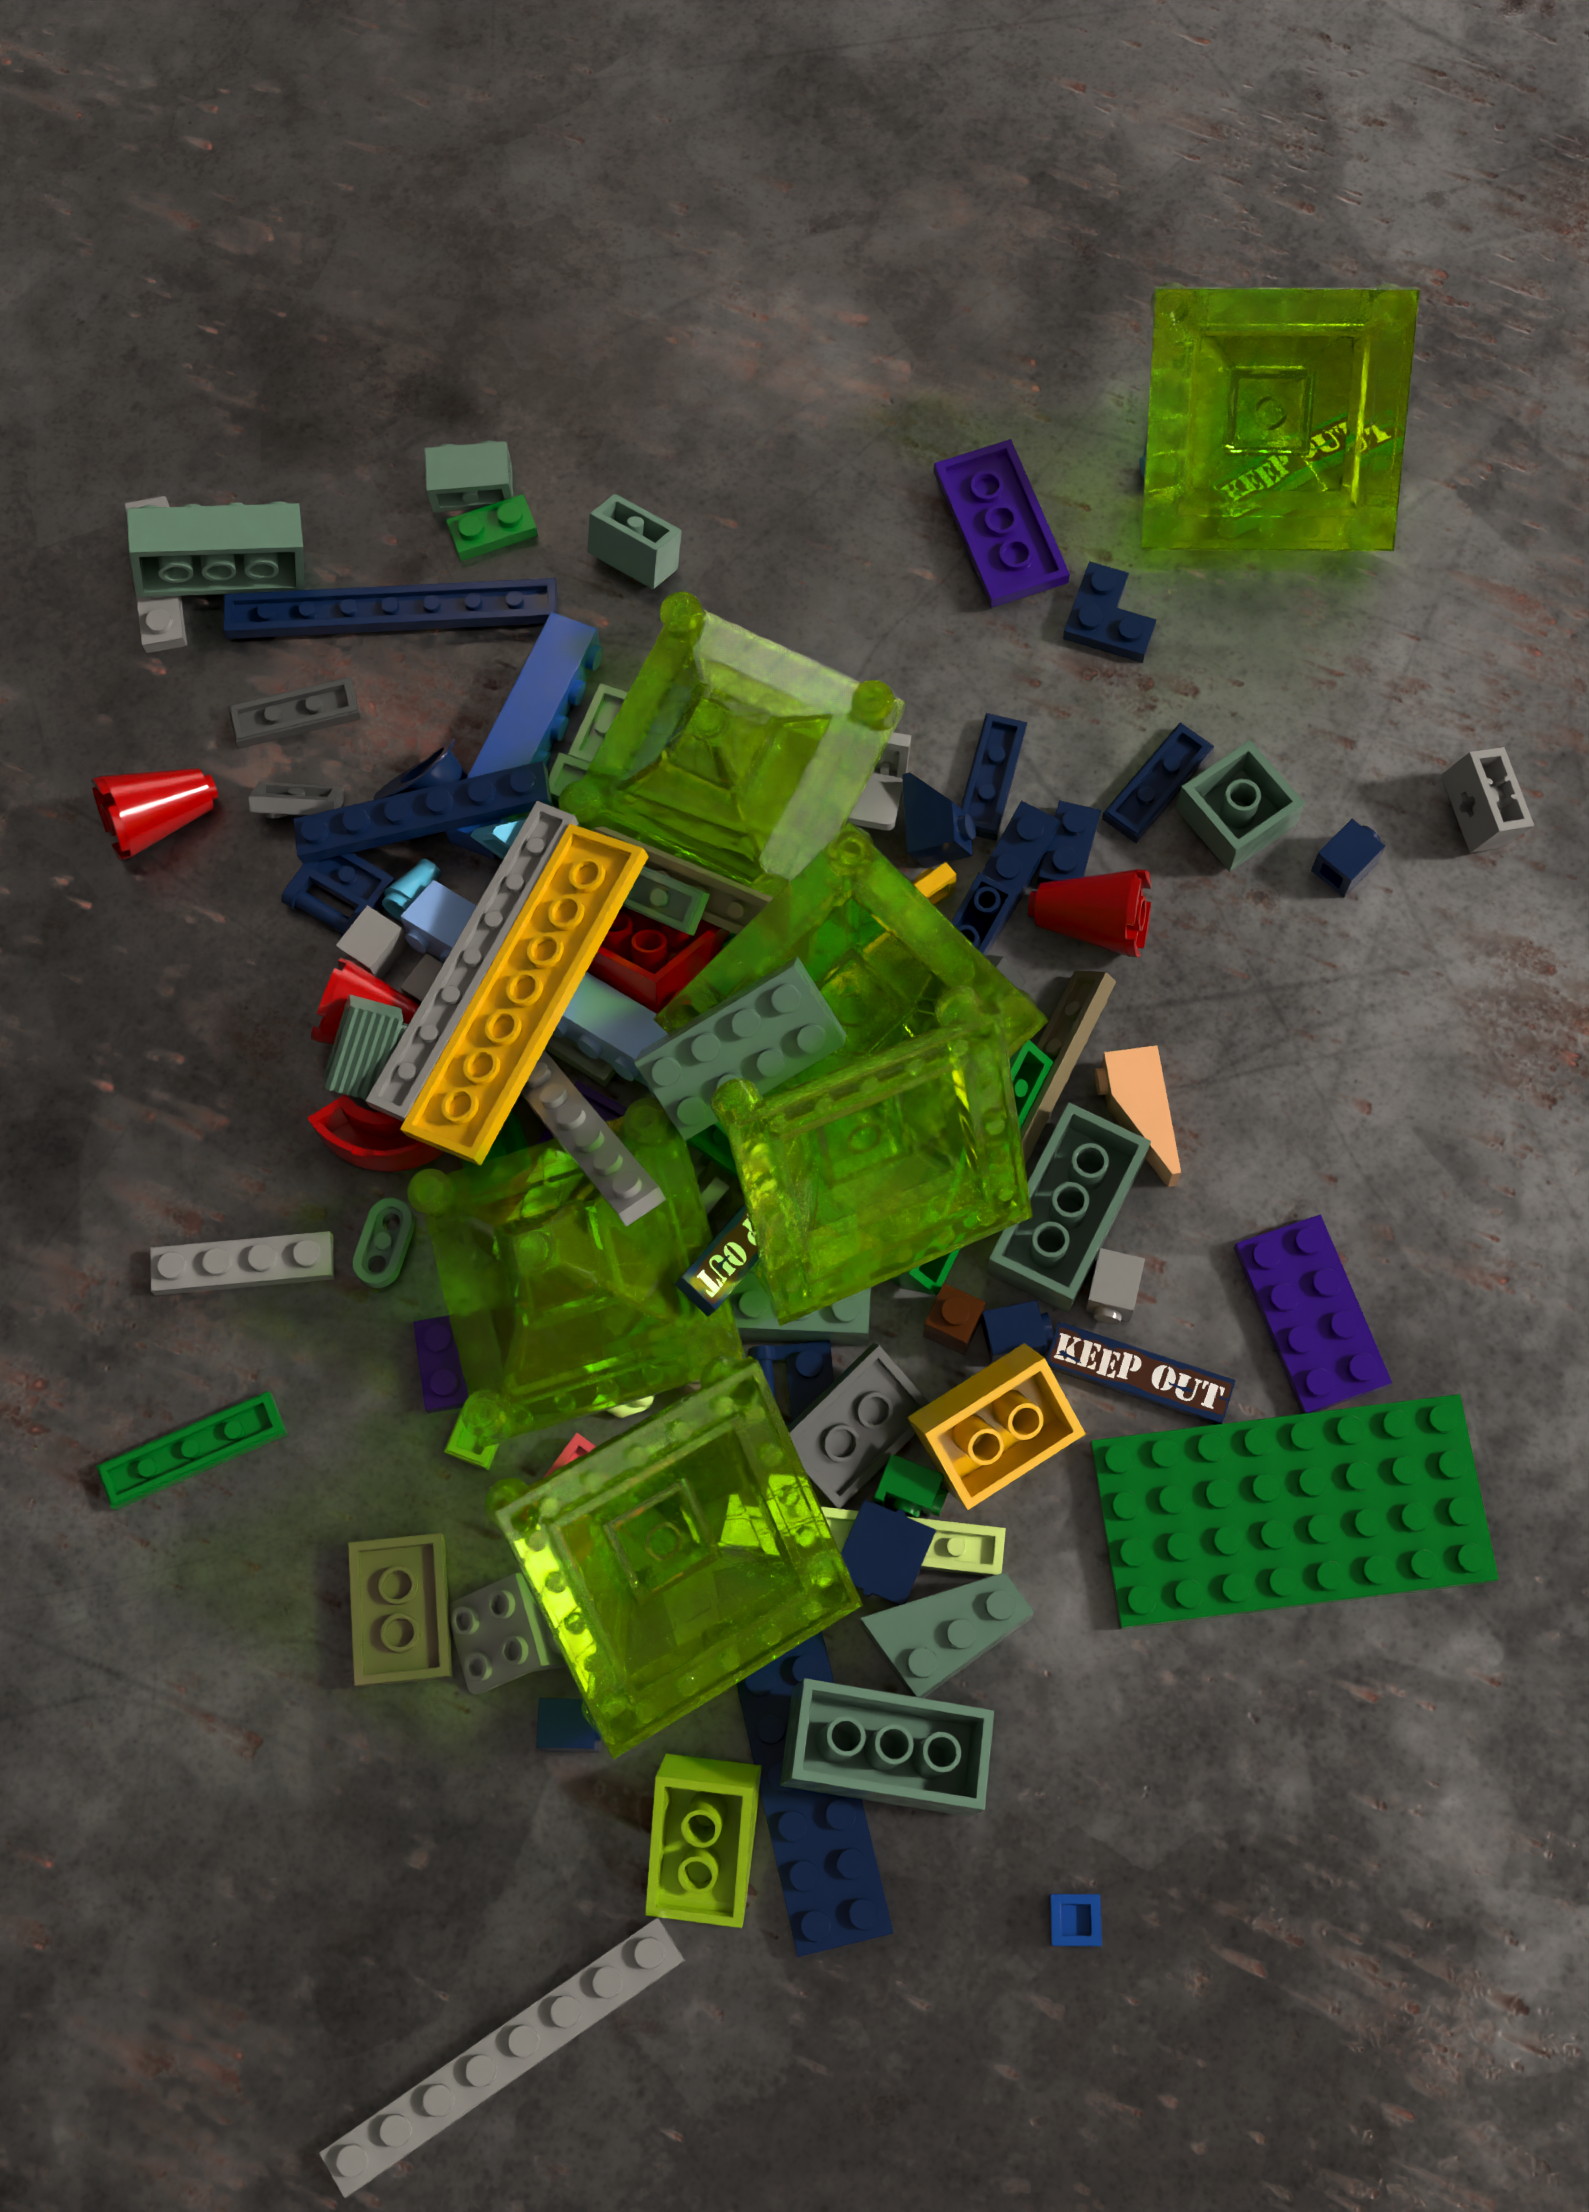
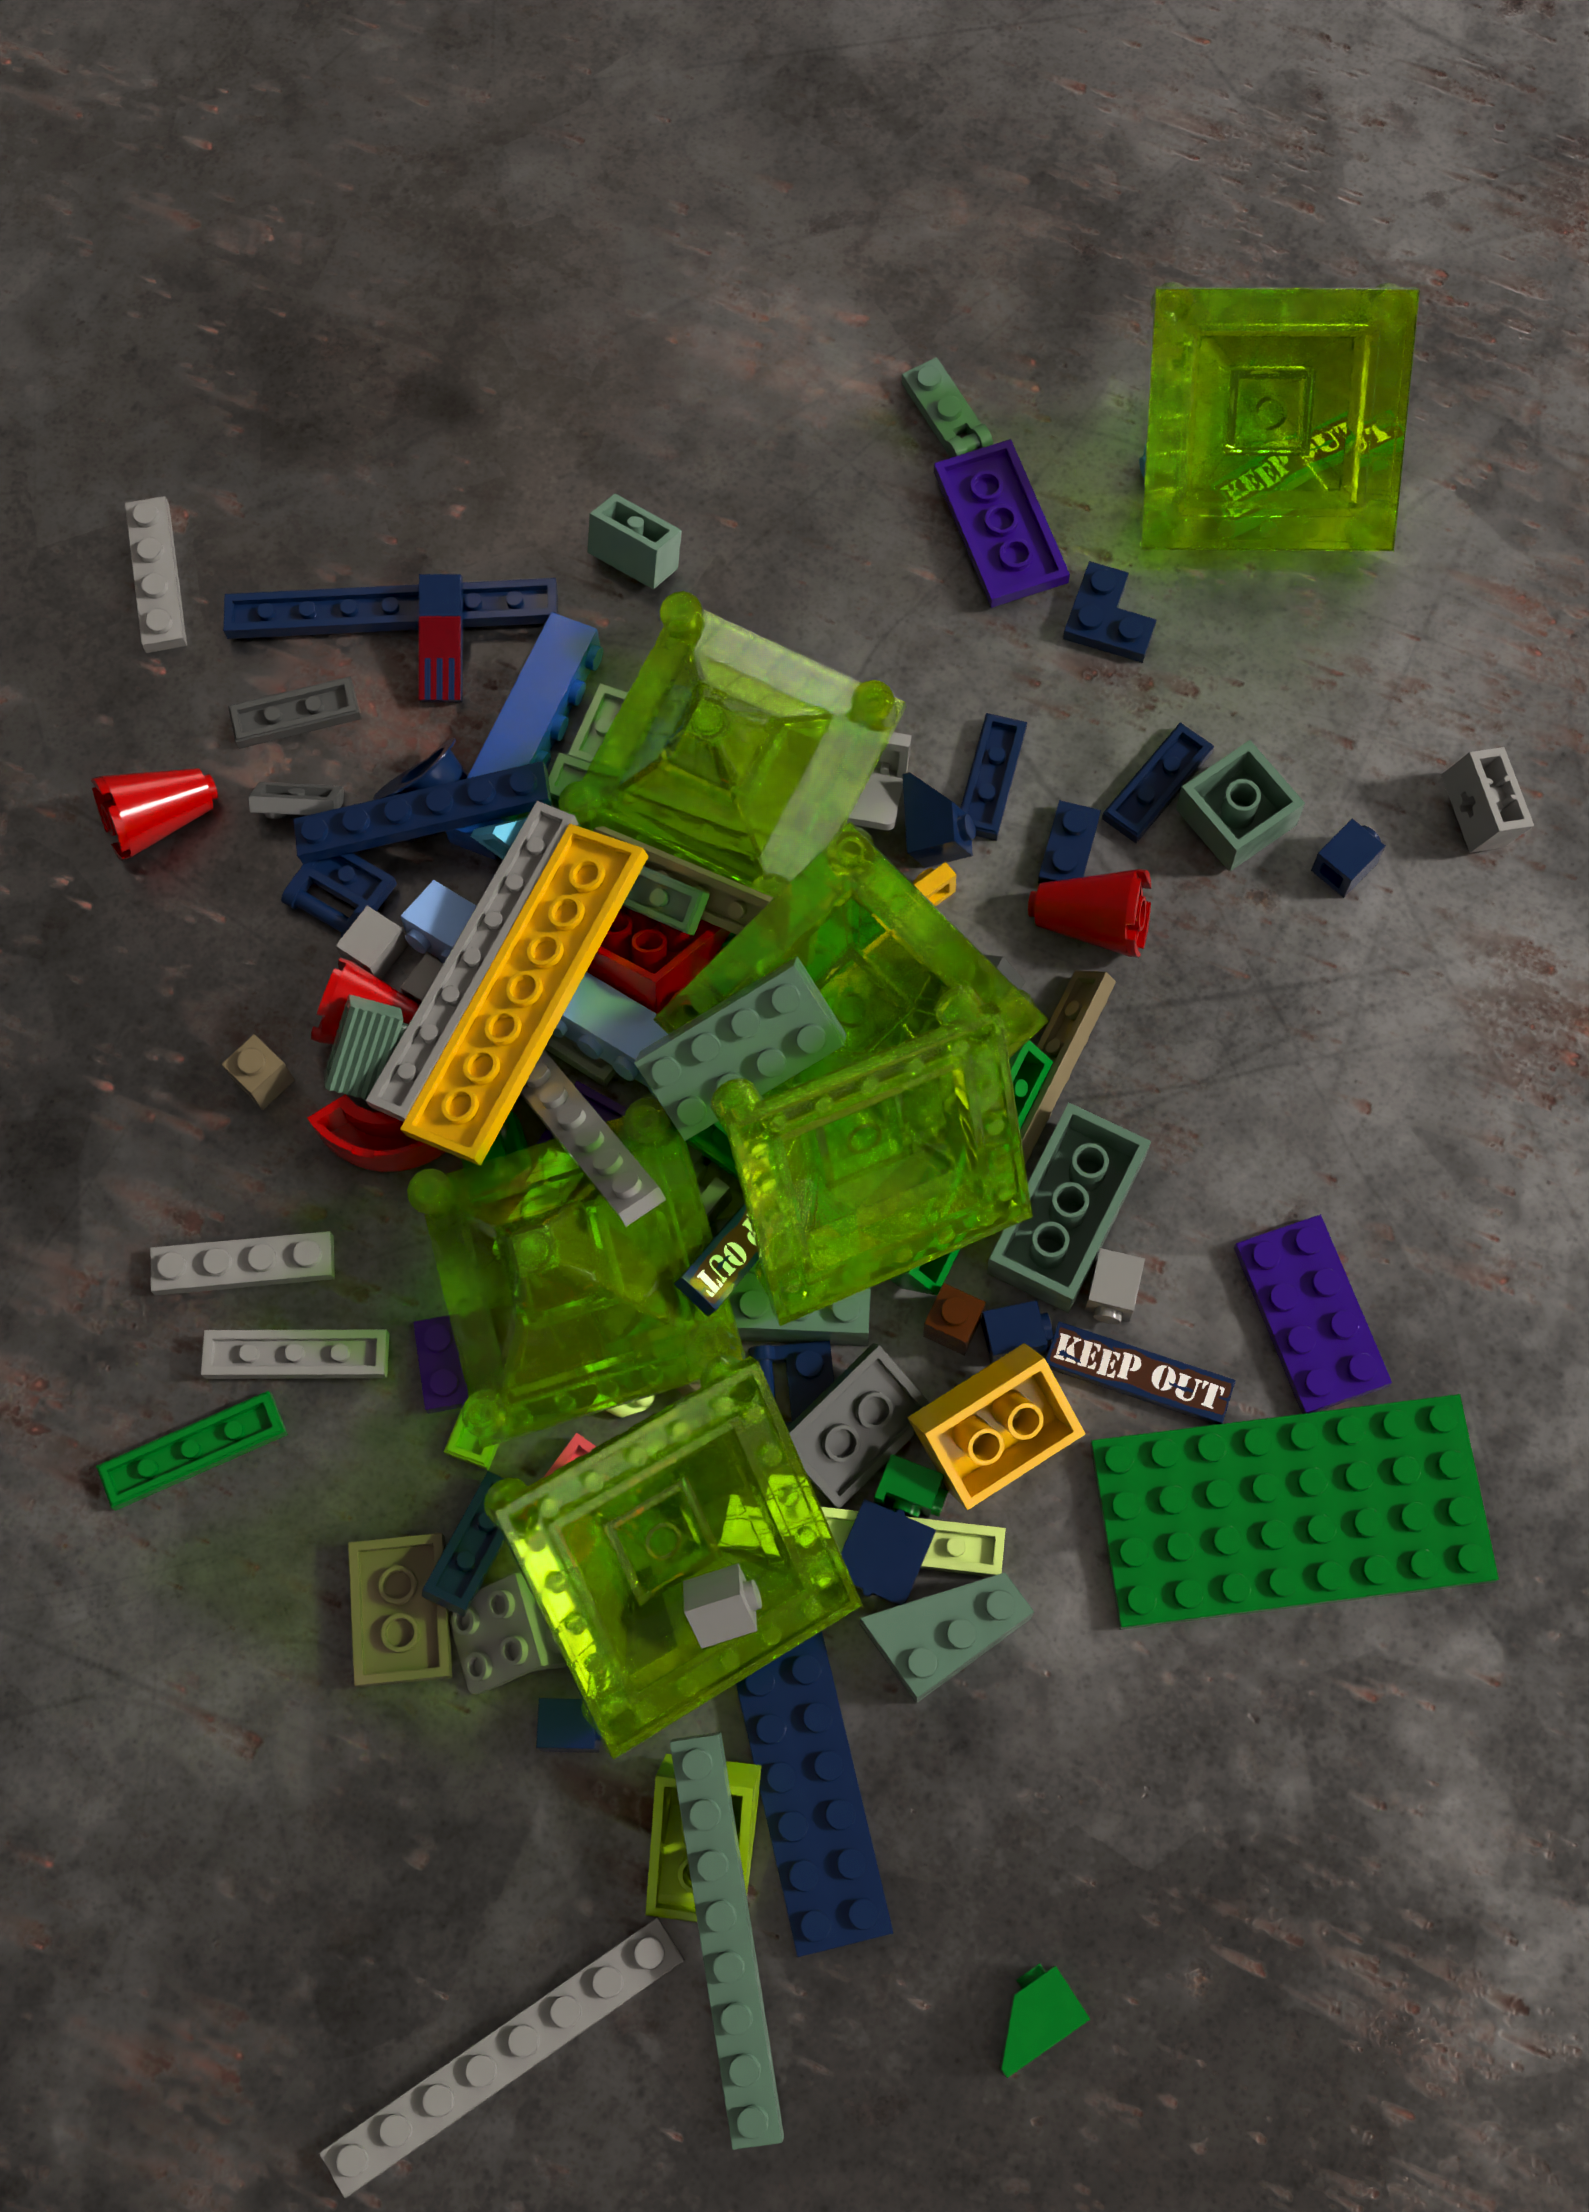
(216, 549): sand green brick -> none
(258, 1071): none -> dark tan brick
(295, 1354): none -> light grey plate
(381, 1244): sand green plate -> none
(409, 887): medium azure cone -> none
(440, 637): none -> tile
(466, 1556): none -> plate
(468, 475): sand green brick -> none
(492, 527): green plate -> none
(721, 1605): none -> light grey brick
(727, 1941): none -> sand green plate
(887, 1748): sand green brick -> none
(945, 408): none -> sand green plate
(1005, 876): dark blue slope -> none
(1038, 2017): none -> green slope
(1075, 1920): blue plate -> none
(1140, 1104): light nougat slope -> none

